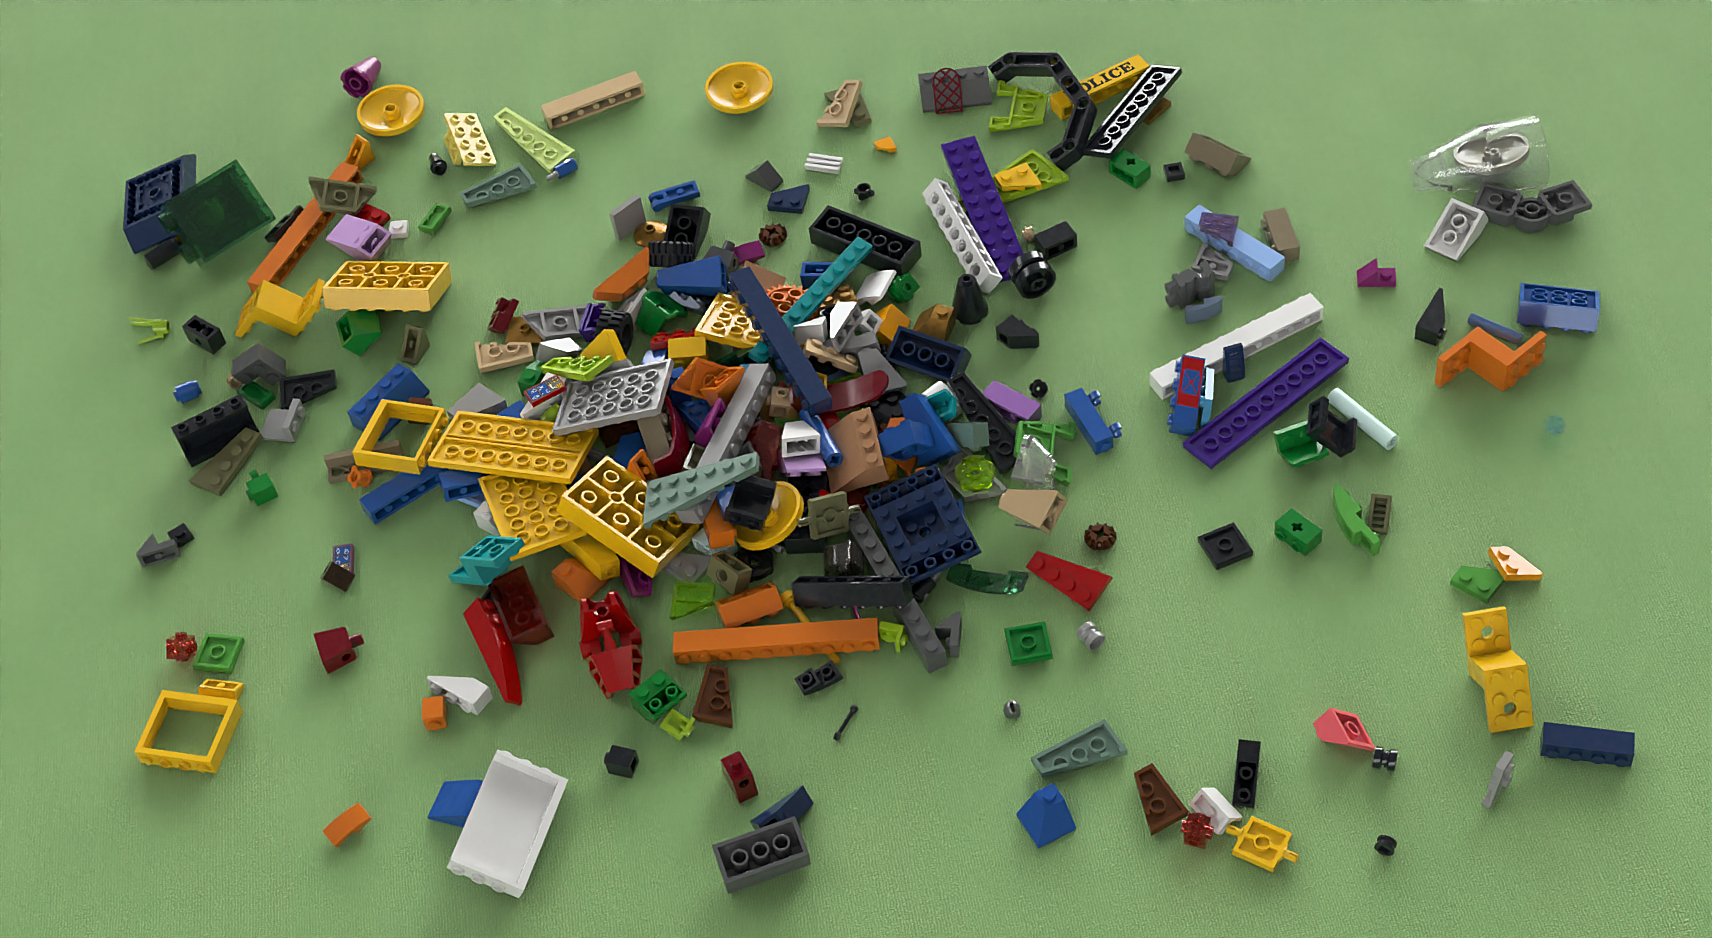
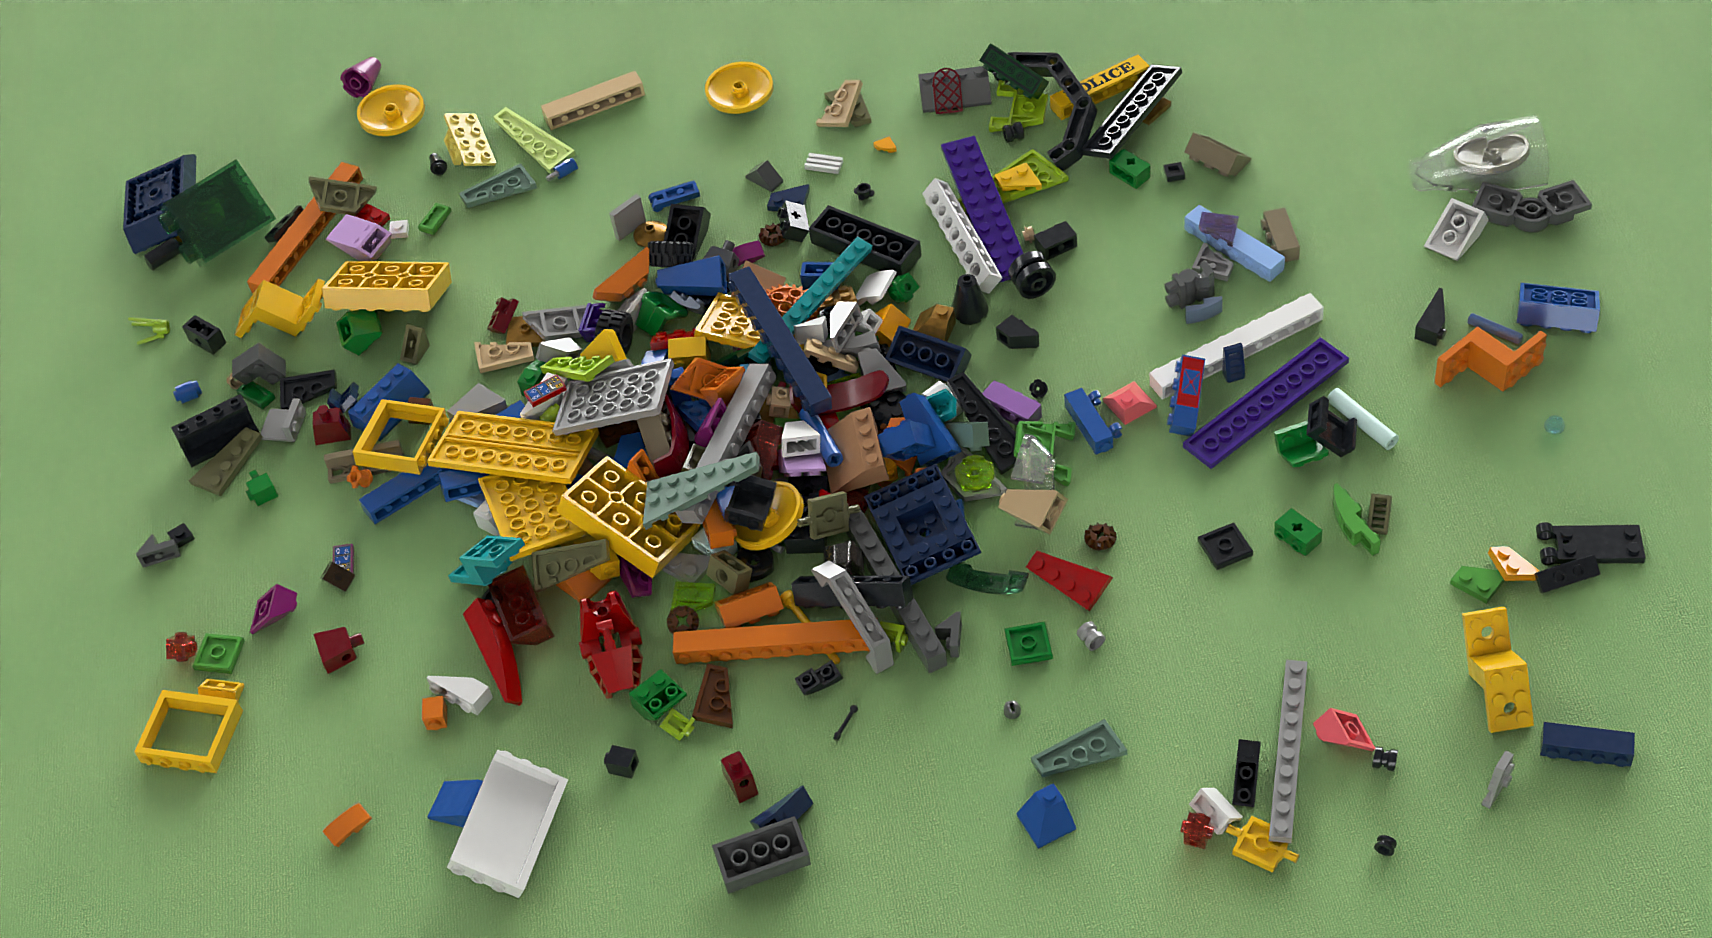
(272, 607): none -> magenta slope
(330, 425): none -> dark red torso
(344, 400): none -> dark blue bracket
(360, 152): light orange slope -> none
(564, 562): none -> olive wing
(682, 611): none -> reddish brown gear
(793, 221): none -> black brick
(862, 617): none -> light grey slope
(924, 588): black piece -> none
(1013, 132): none -> black wheel
(1014, 71): none -> dark green brick
(1129, 403): none -> coral slope
(1158, 799): reddish brown wing -> none
(1206, 396): dark azure wing -> none
(1288, 752): none -> light grey plate
(1373, 276): magenta slope -> none
(1567, 573): none -> black plate
(1606, 542): none -> black hinge

